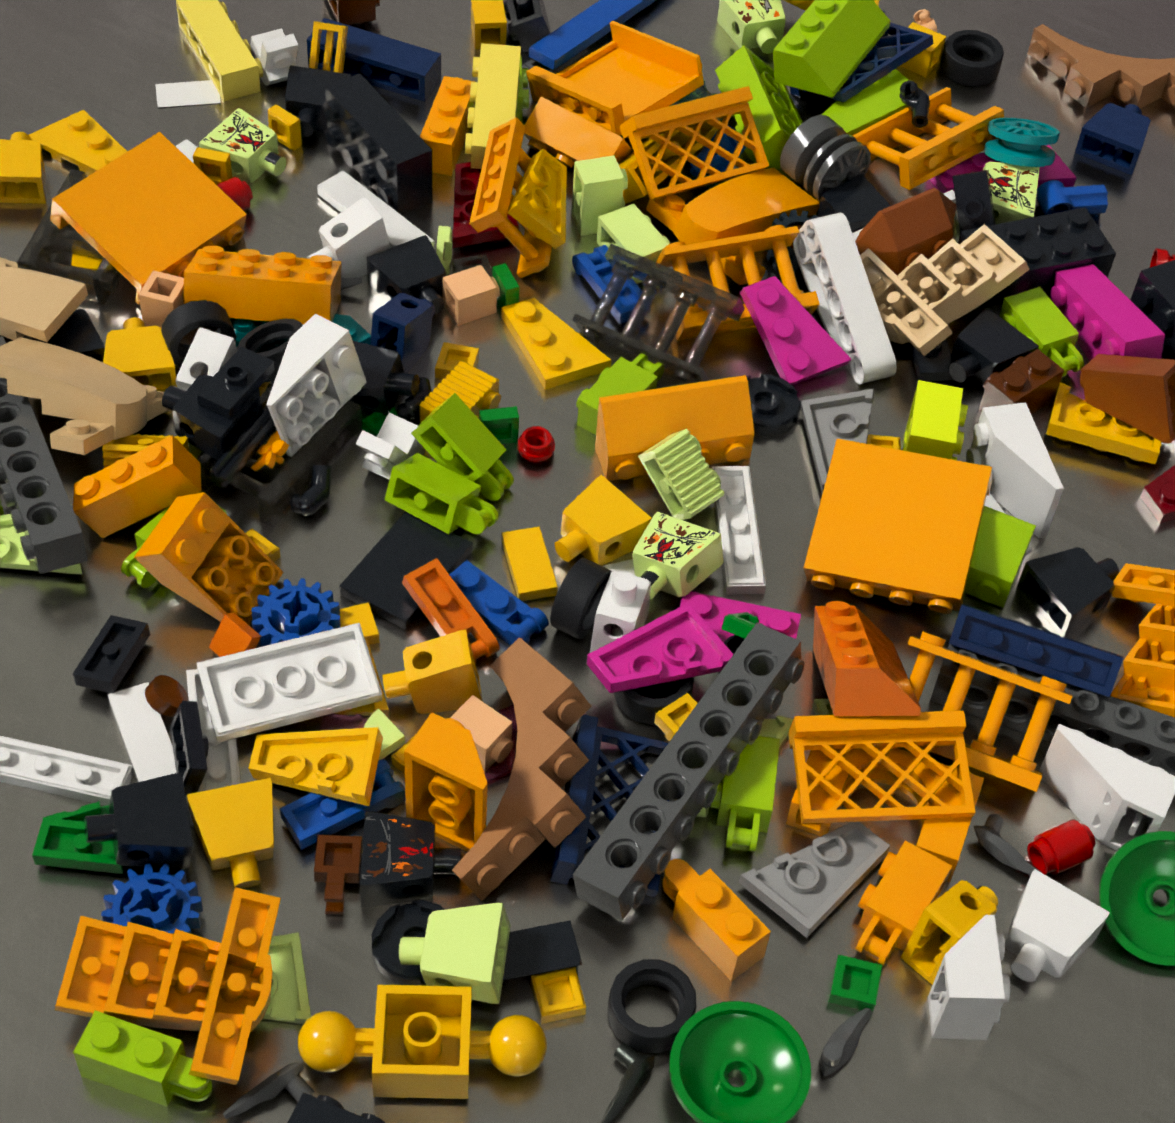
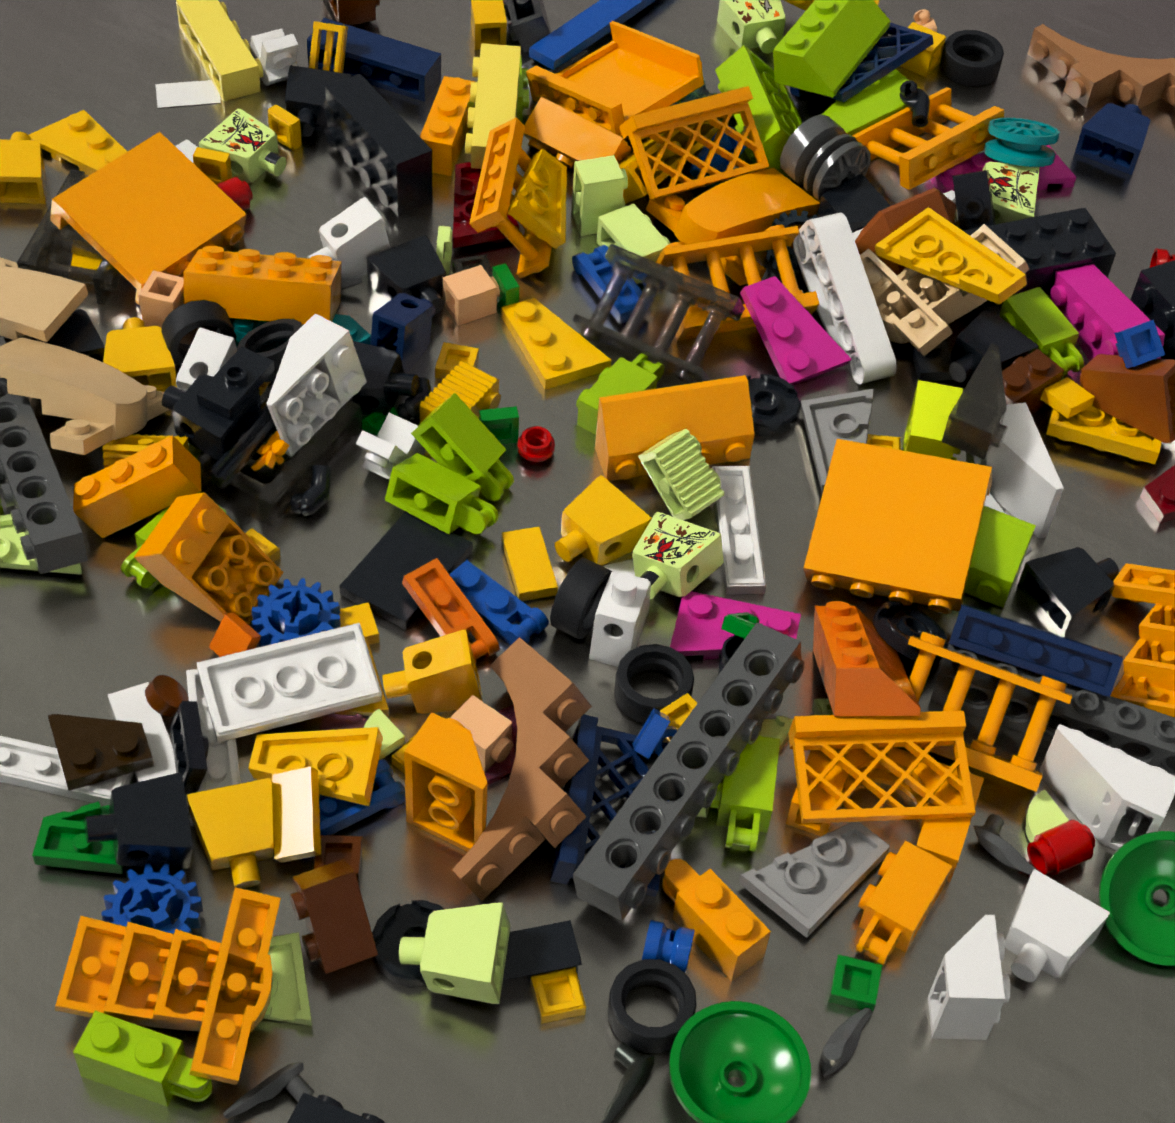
(98, 748): none -> dark brown wing
(111, 654): black plate -> none
(296, 814): none -> tile
(333, 916): none -> reddish brown brick
(344, 191): white tile -> none
(401, 860): black torso -> none
(422, 1042): yellow brick -> none
(653, 734): none -> blue tile
(660, 652): dark pink wing -> none
(668, 944): none -> blue wheel
(897, 626): none -> black tile
(950, 913): yellow torso -> none
(951, 256): none -> yellow wing
(980, 410): none -> clear smoke slope
(1042, 815): none -> yellowish green tile
(1056, 198): blue piece -> none
(1067, 397): none -> yellow tile
(1139, 344): none -> blue tile

